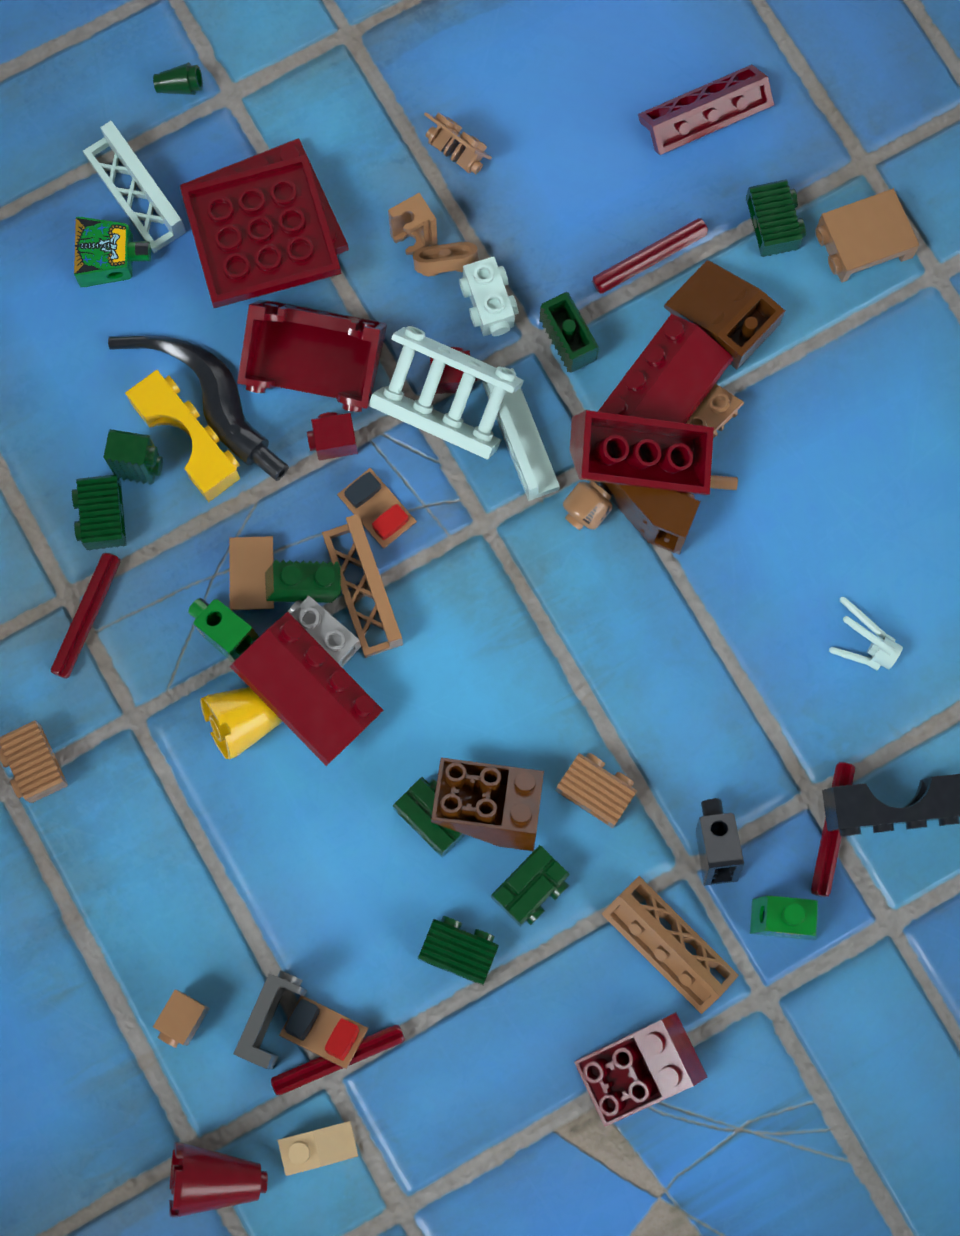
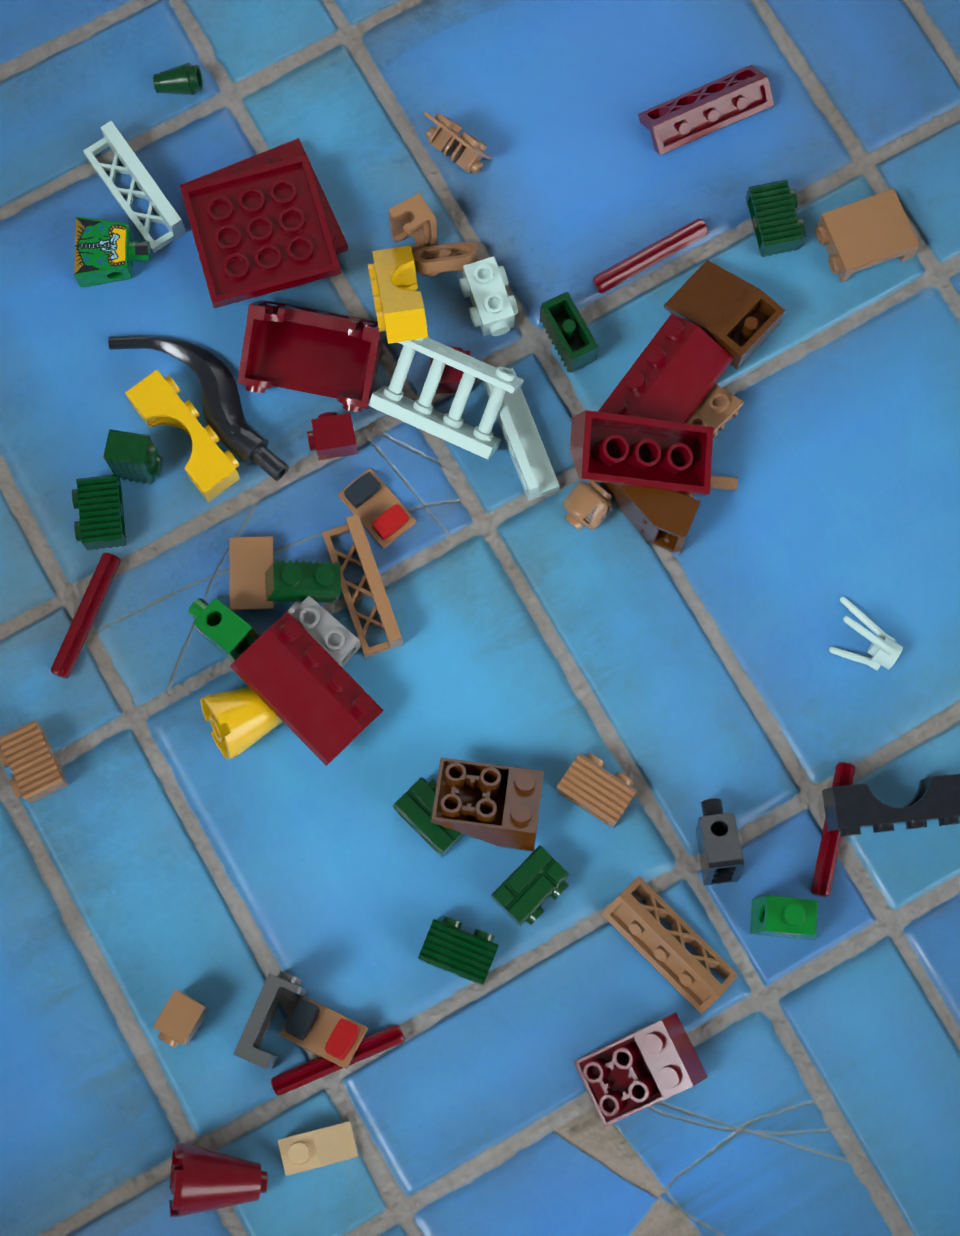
(395, 300): none -> yellow arch

